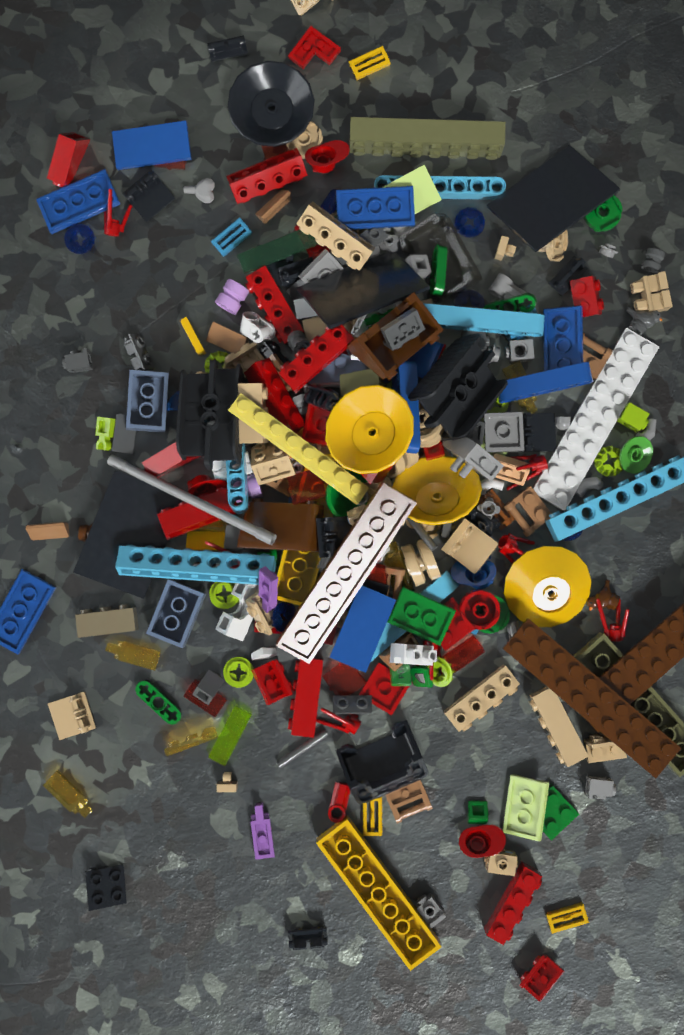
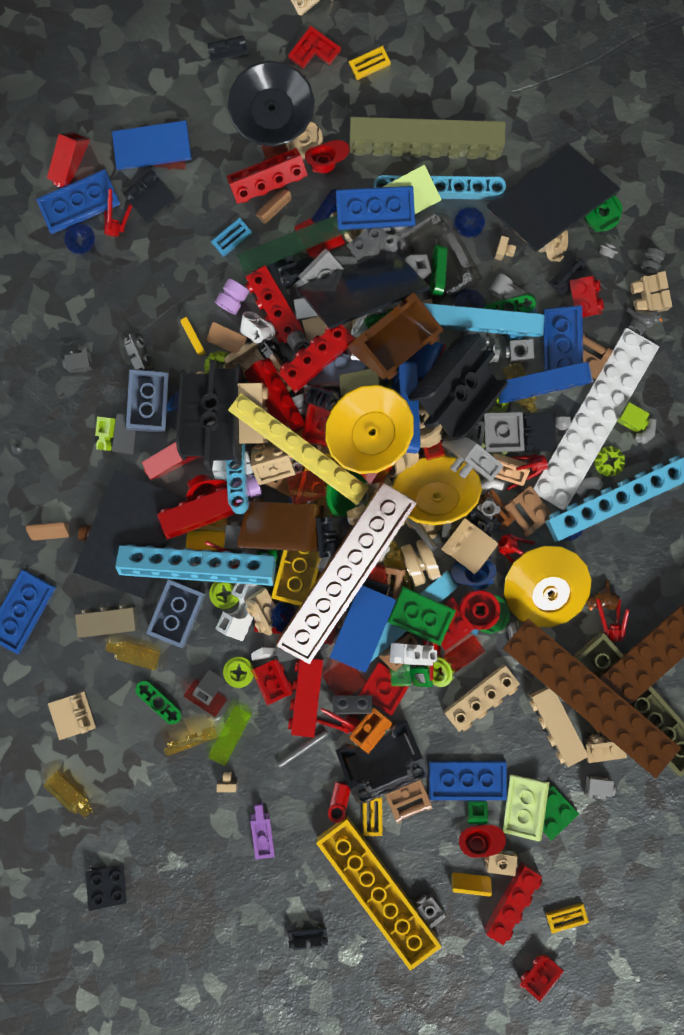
(202, 190): light grey rock -> none
(259, 532): light grey piece -> none
(268, 588): medium lavender hinge -> none
(335, 235): tan brick -> none
(370, 730): none -> orange brick
(402, 329): dark grey bracket -> none
(467, 780): none -> blue tile
(471, 884): none -> yellow slope
(636, 454): bright green dish -> none

